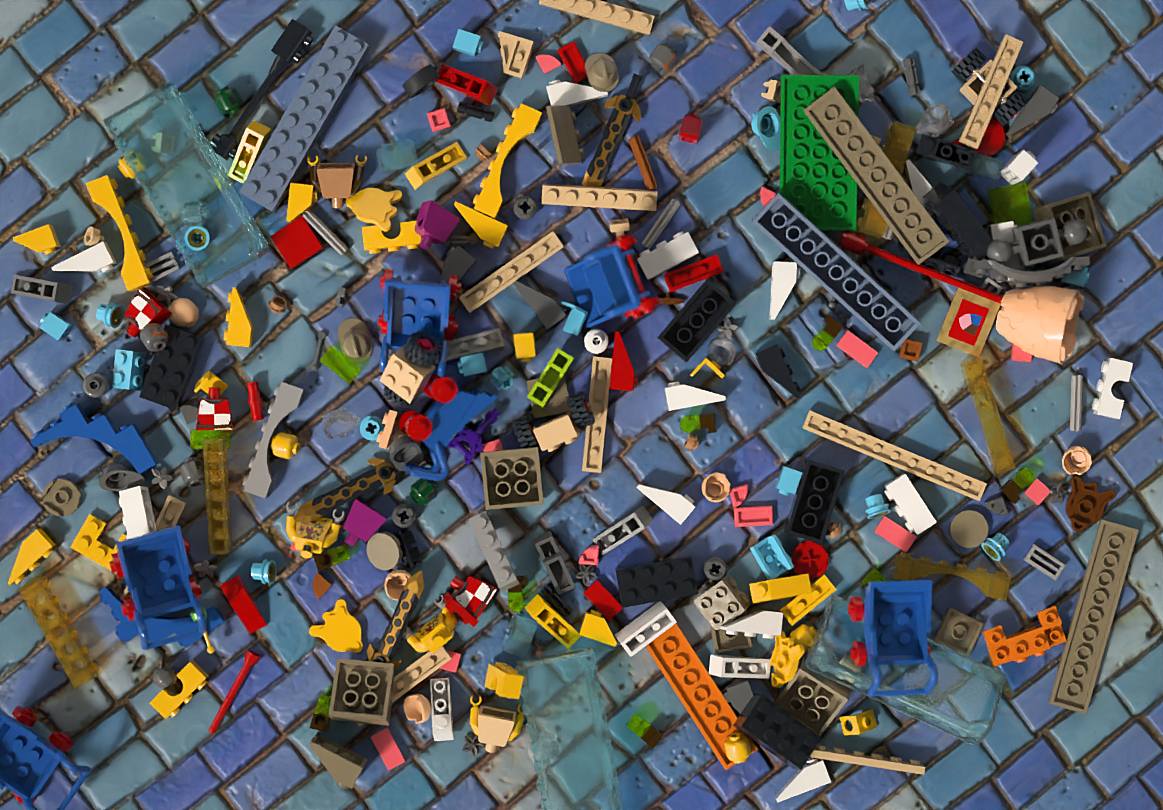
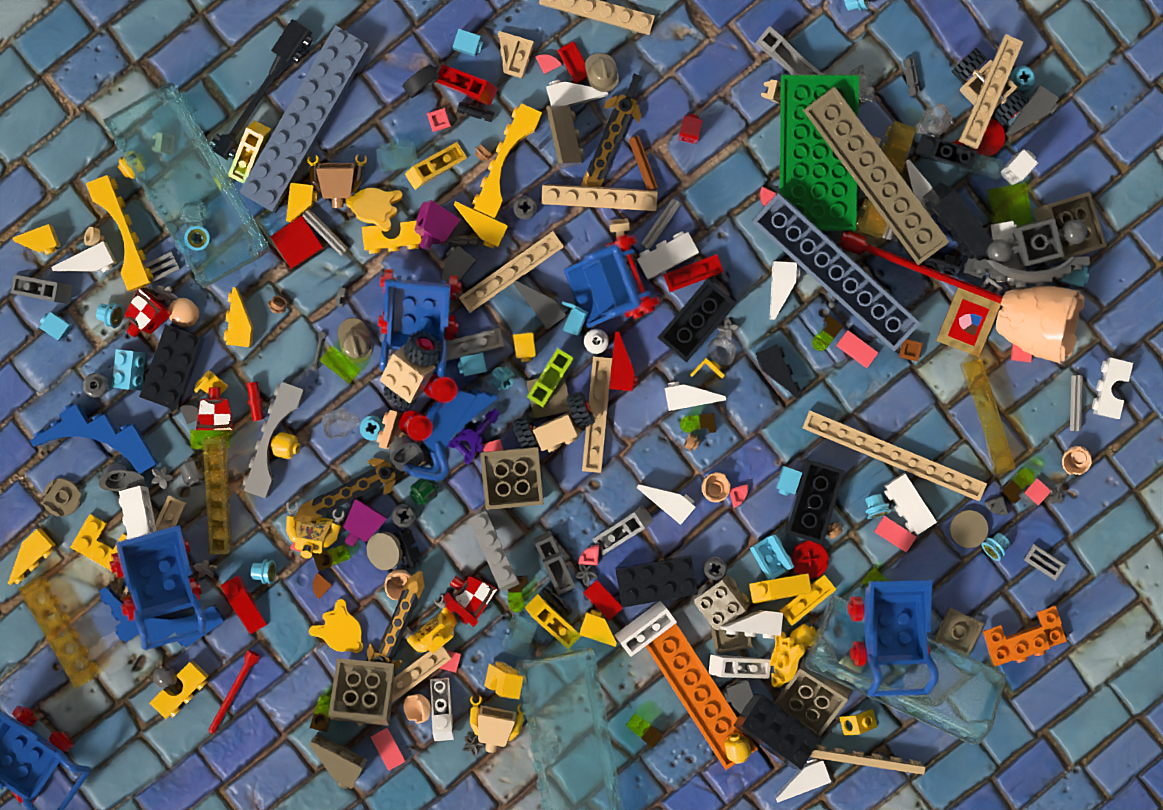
(154, 337): dark grey head -> none
(210, 649): hinge -> none
(228, 100): dark green head -> none
(663, 57): dark grey head -> none
(670, 300): reddish brown helmet -> none
(753, 516): coral tile -> none
(767, 126): medium azure piece -> none
(911, 569): clear yellow arch -> none
(1085, 504): reddish brown tile -> none
(1093, 616): dark tan plate -> none

